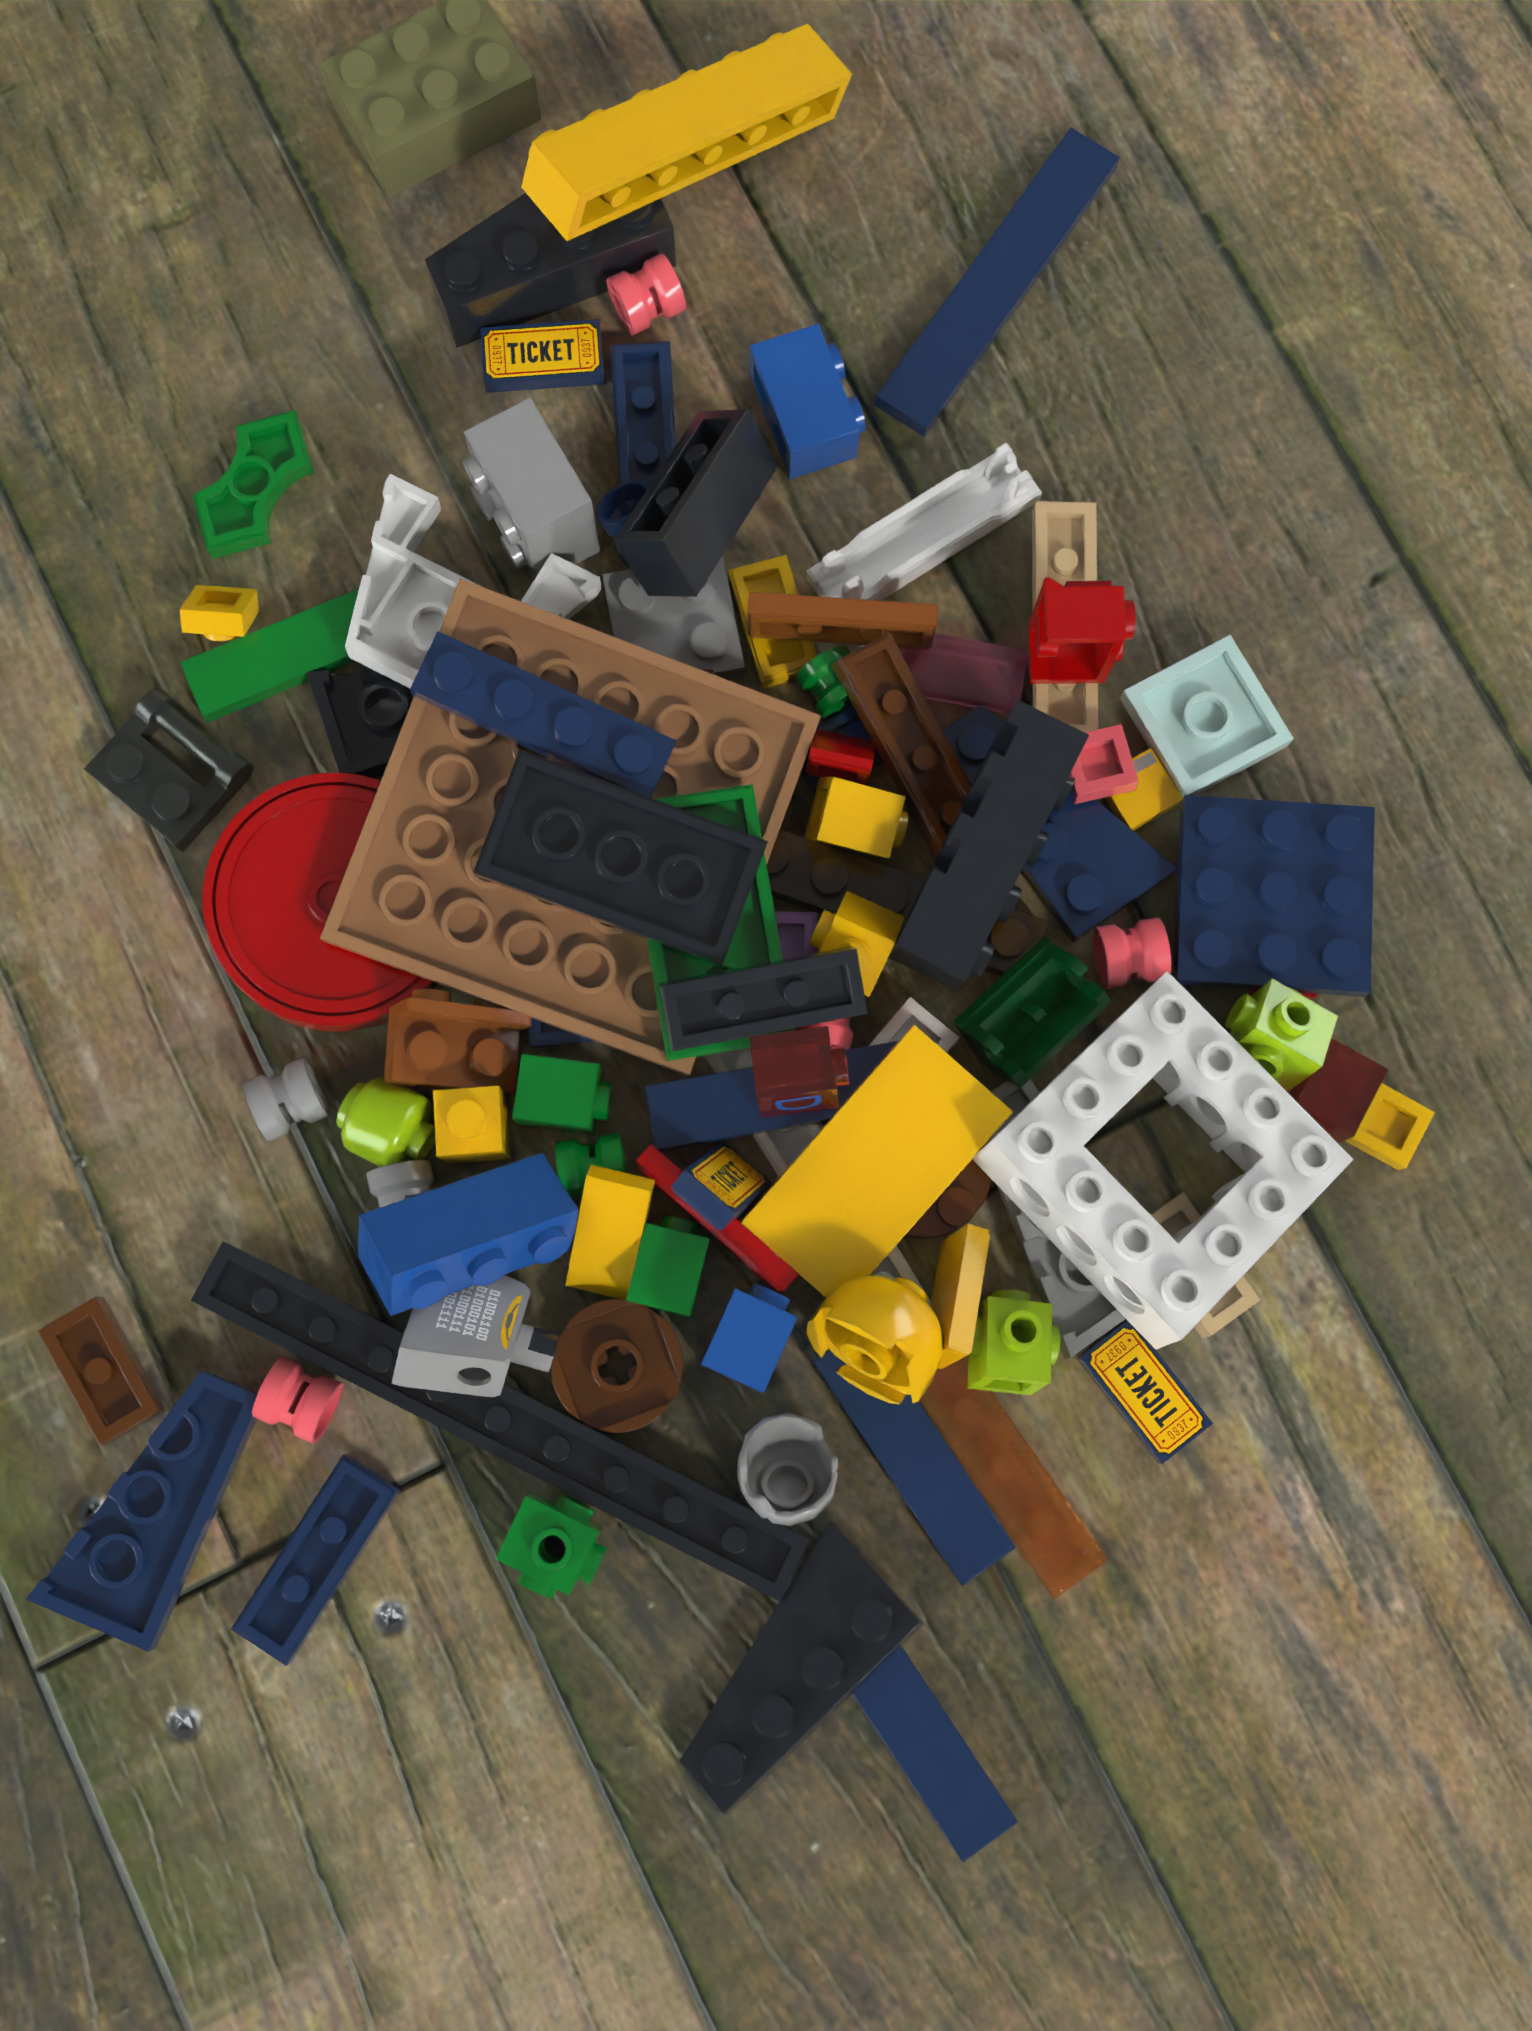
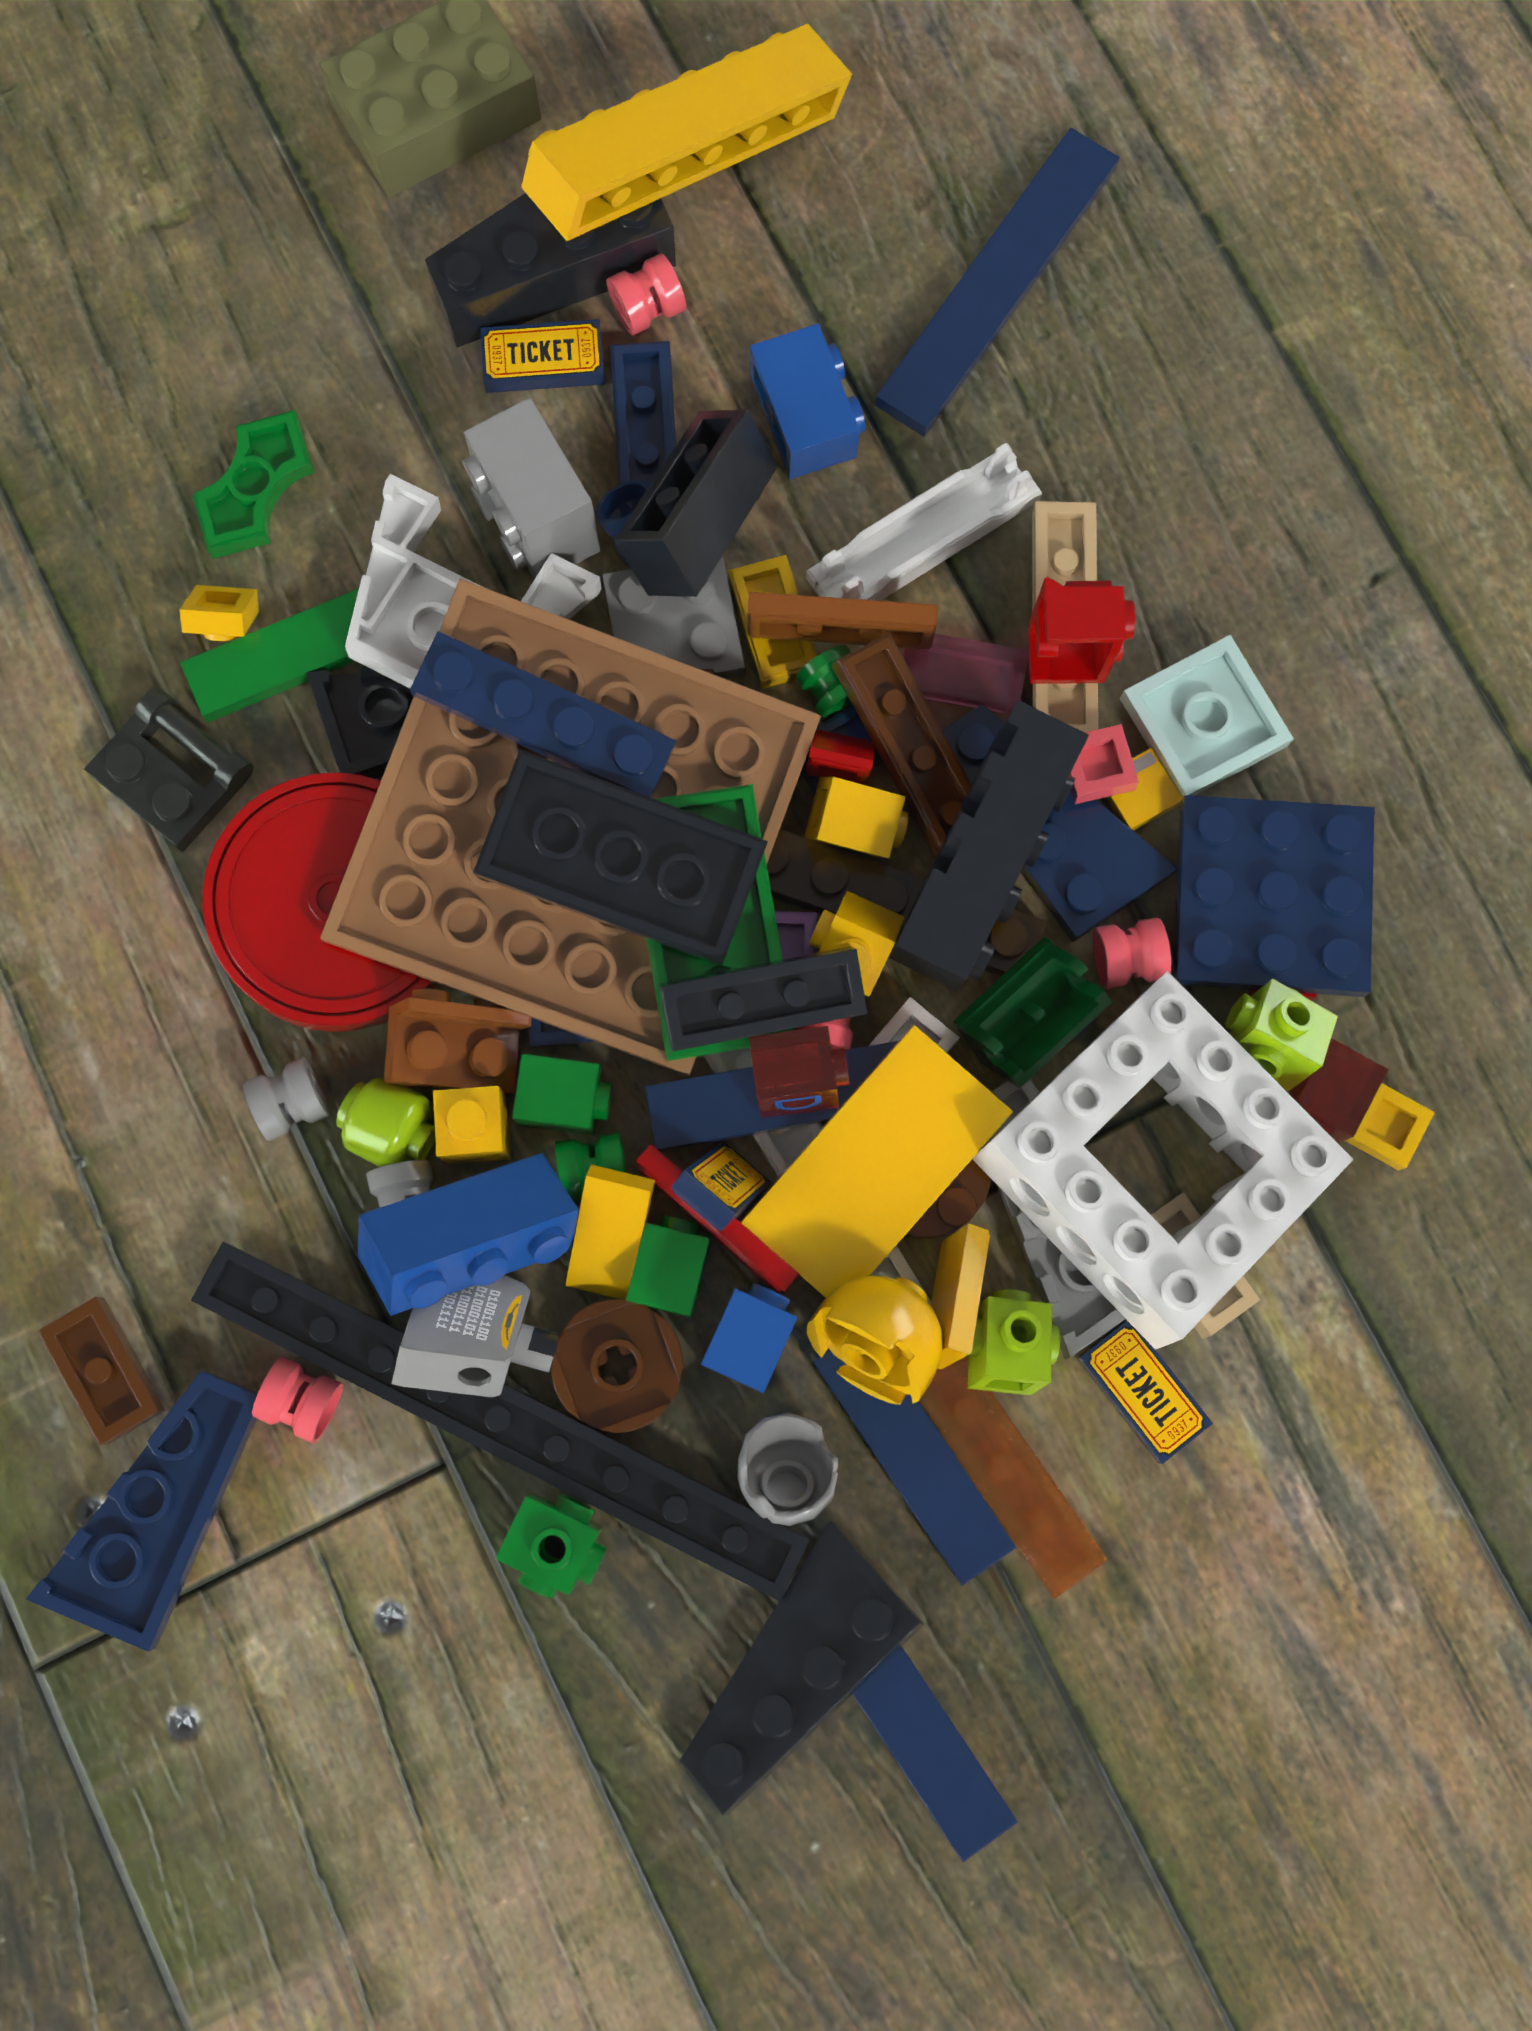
(316, 1559): dark blue tile -> none

